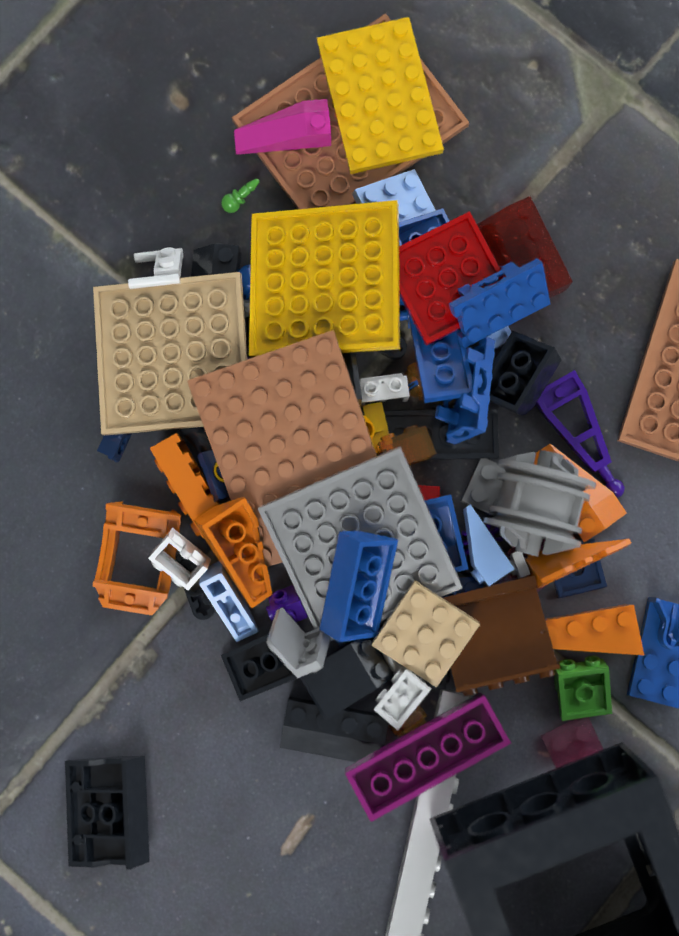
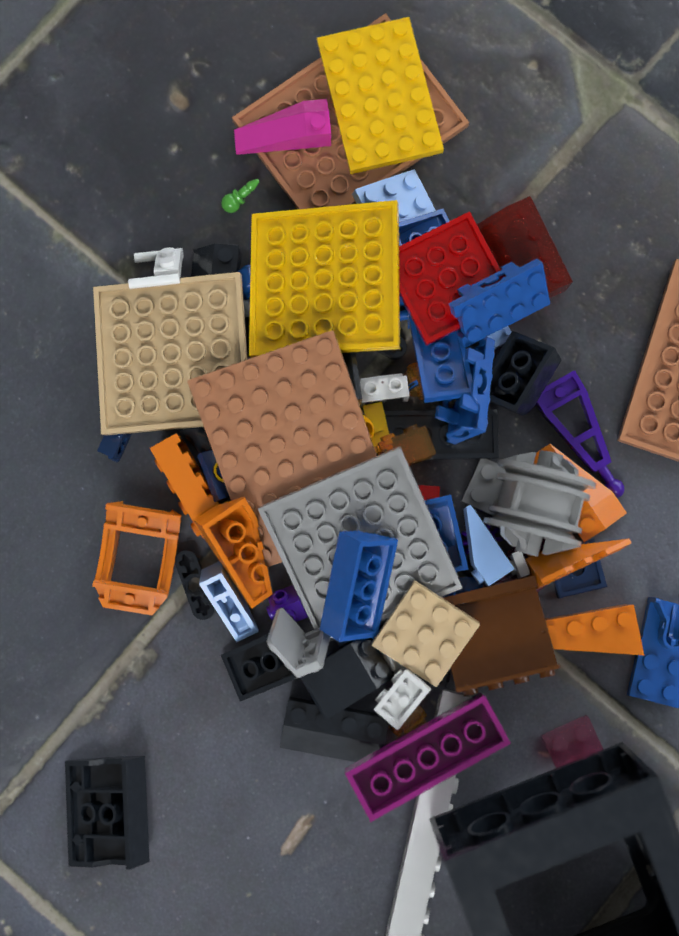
(178, 573): white window -> none
(583, 688): bright green plate -> none

